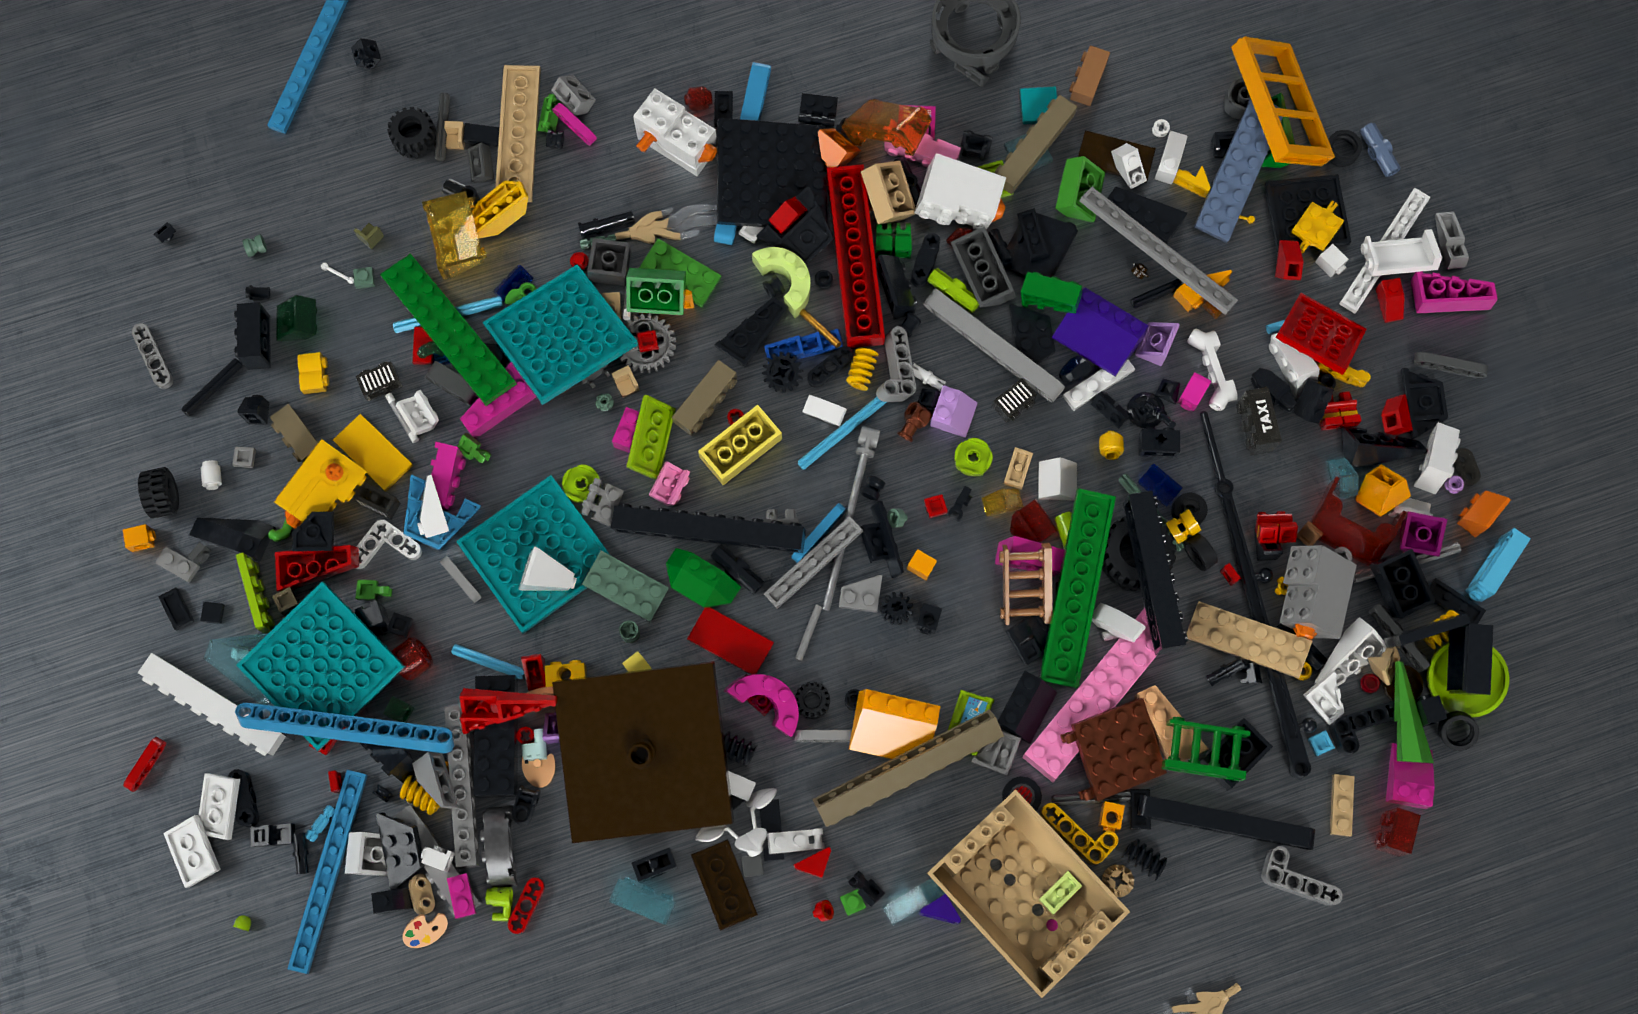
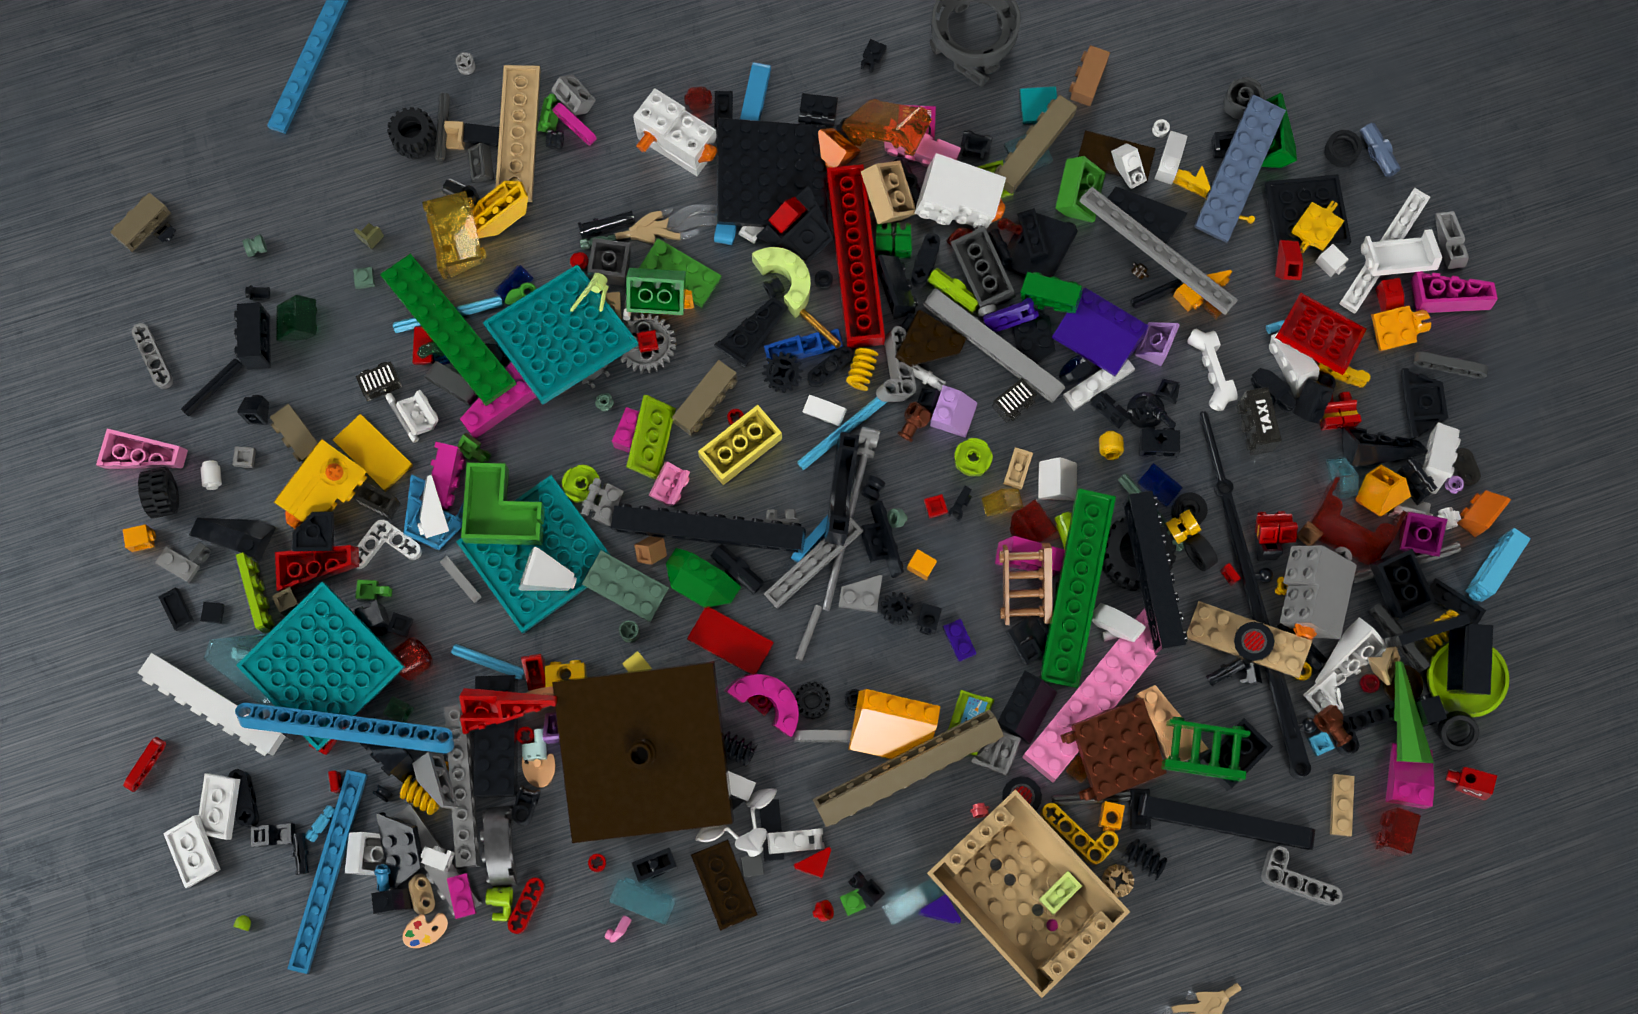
(136, 452): none -> bright pink wedge
(140, 222): none -> dark tan brick
(280, 534): bright green arm -> none
(312, 373): yellow brick -> none
(325, 267): white hinge -> none
(366, 53): black brick -> none
(382, 875): none -> dark azure pin
(465, 59): none -> light grey wheel
(488, 514): none -> bright green piece
(597, 284): none -> yellowish green plant
(600, 868): none -> red bush
(620, 930): none -> bright pink arm
(625, 381): tan panel -> none
(650, 550): none -> medium nougat panel
(839, 503): none -> black arch
(873, 53): none -> black plate
(928, 341): none -> dark brown plate
(959, 640): none -> dark purple plate
(979, 810): none -> coral plate
(986, 310): none -> light grey tile
(1010, 226): none -> clear red arm
(1011, 316): none -> dark purple plate
(1077, 770): none -> clear orange plate
(1193, 392): dark pink slope -> none
(1254, 641): none -> tile
(1283, 152): light orange window -> none
(1330, 721): none -> copper connector
(1396, 416): red slope -> none
(1399, 326): none -> light orange plate
(1417, 488): none -> black plate
(1452, 516): none -> white gear
(1480, 784): none -> red torso

